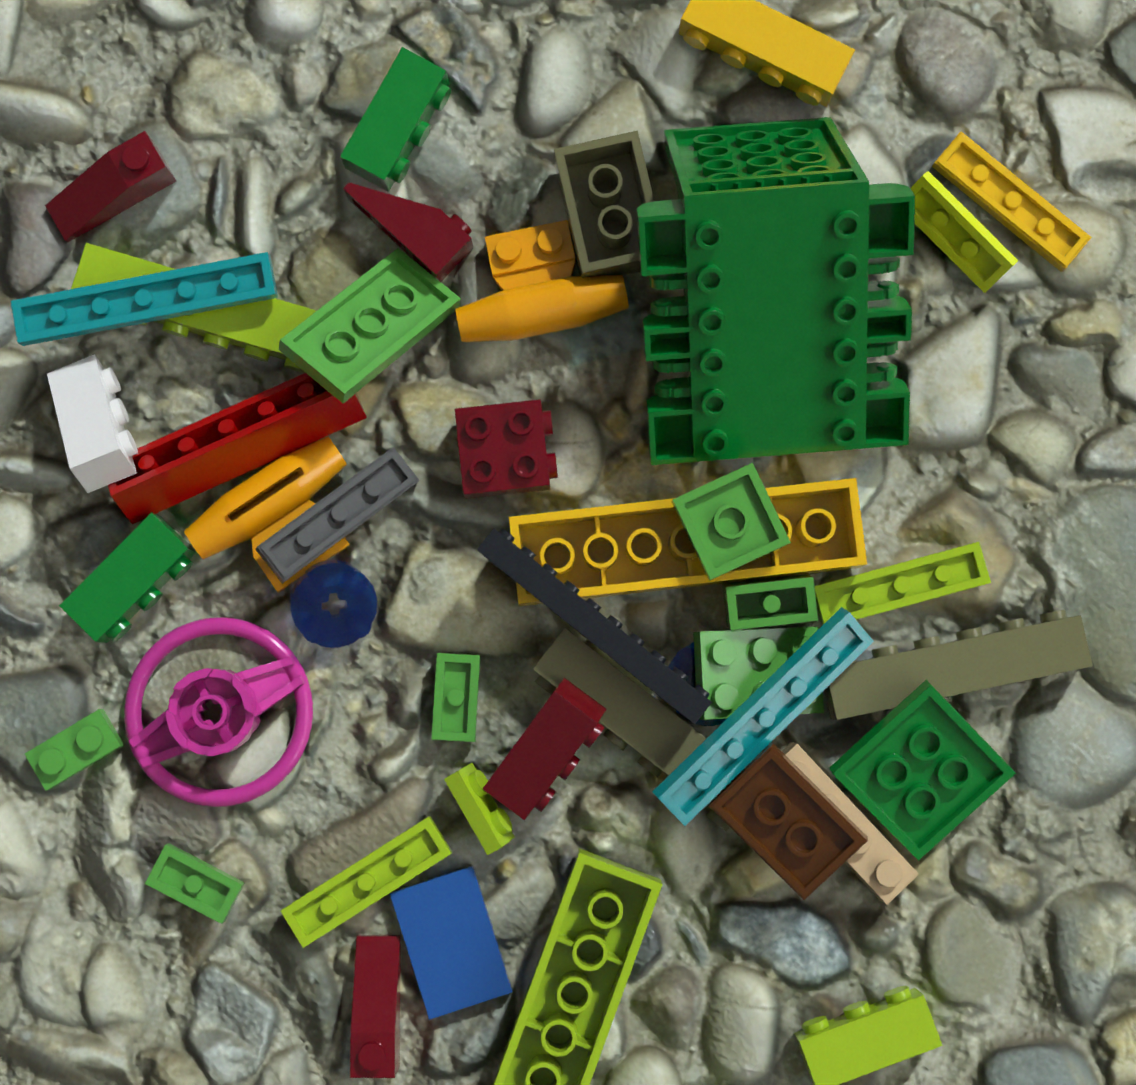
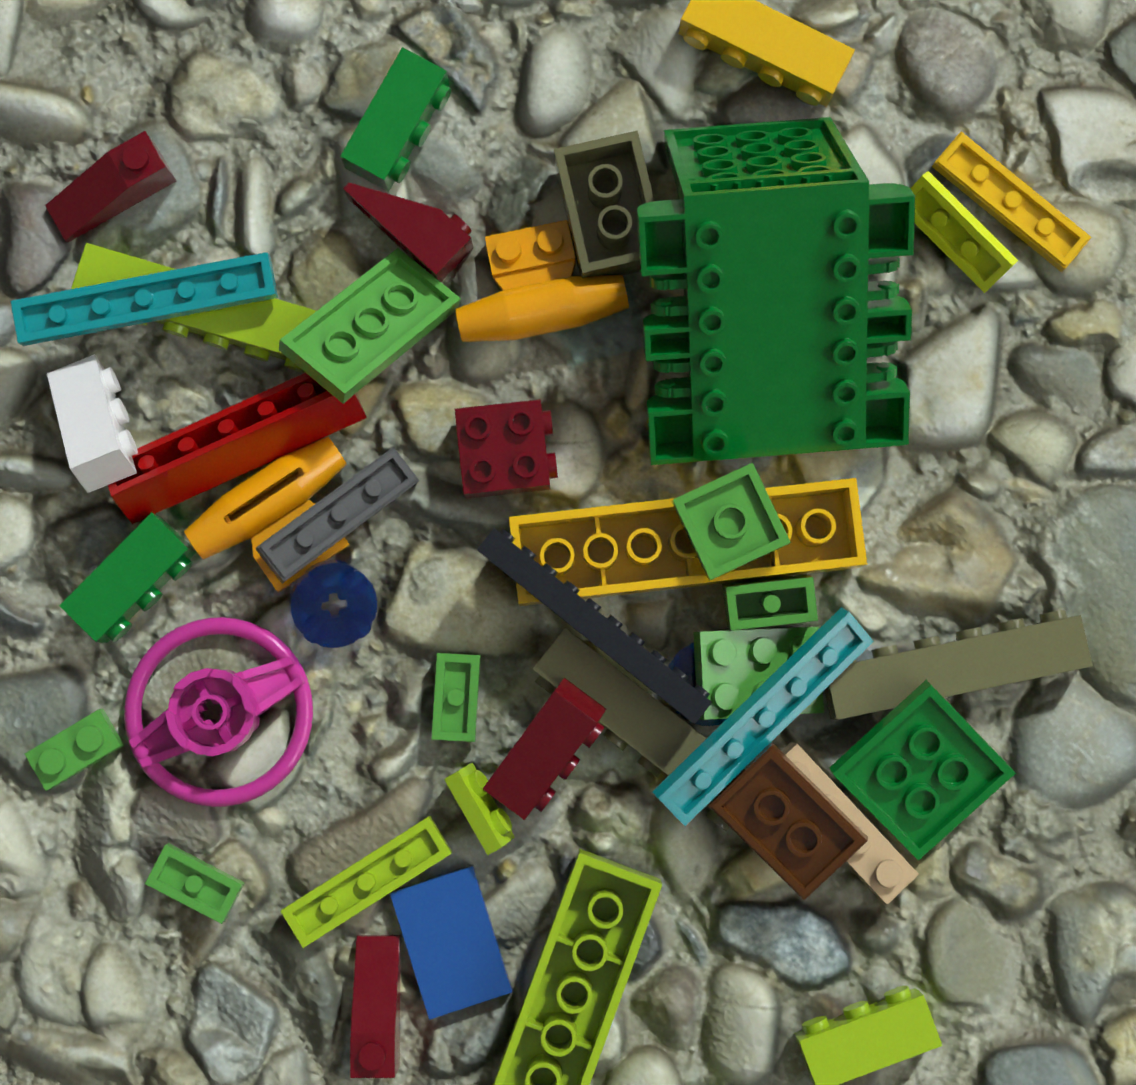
(904, 583): lime plate -> none

